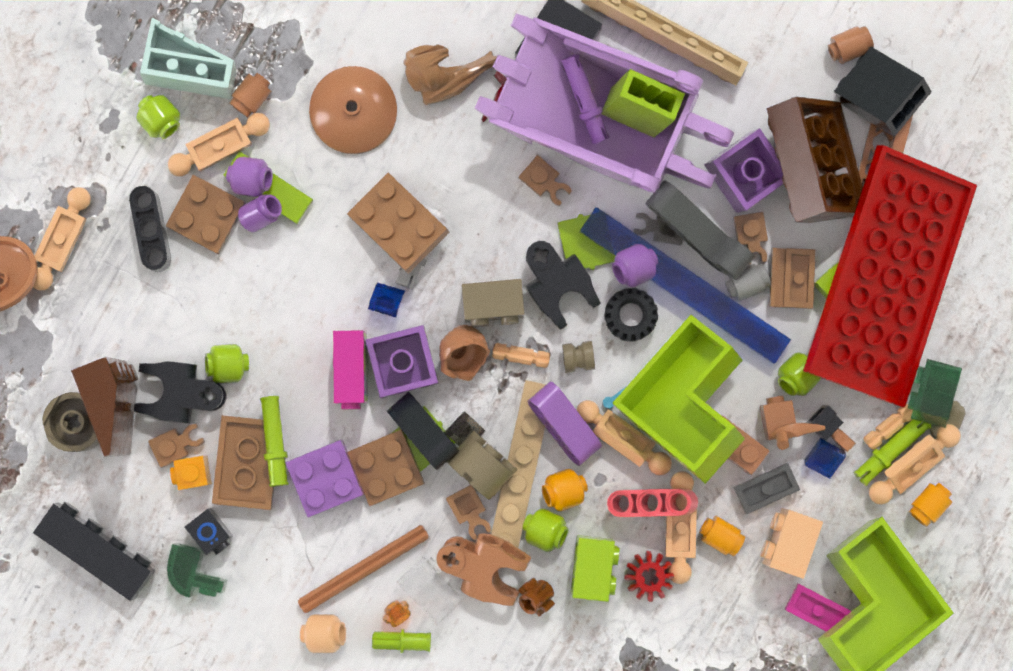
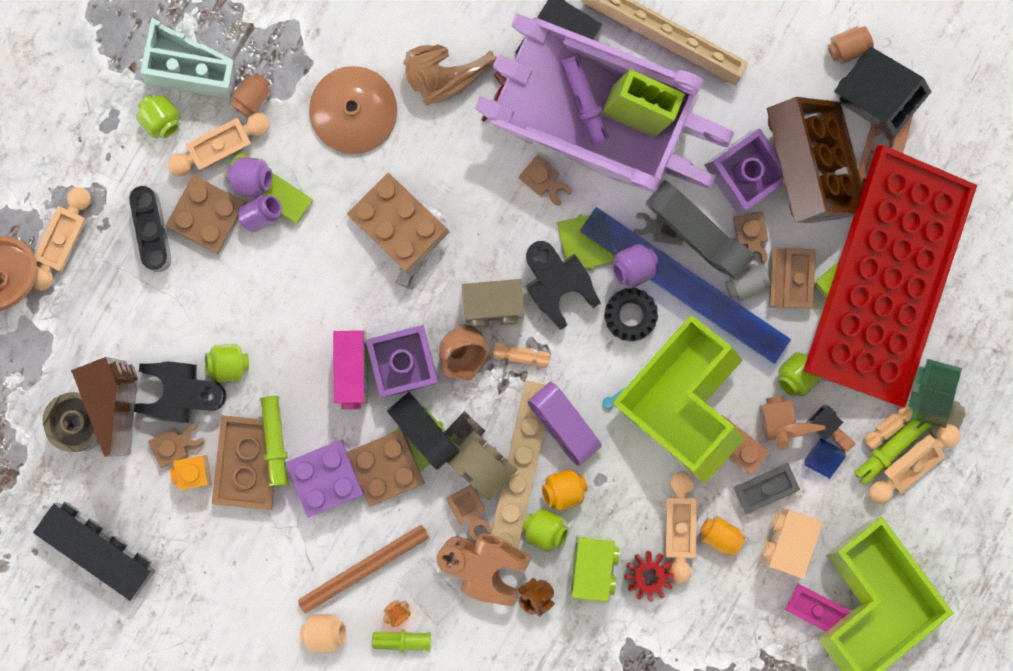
(184, 574): clear green brick -> none
(209, 532): black brick -> none
(386, 299): clear blue plate -> none
(579, 356): dark tan wheel -> none
(624, 438): light nougat plate -> none
(638, 502): coral beam -> none
(931, 504): light orange brick -> none

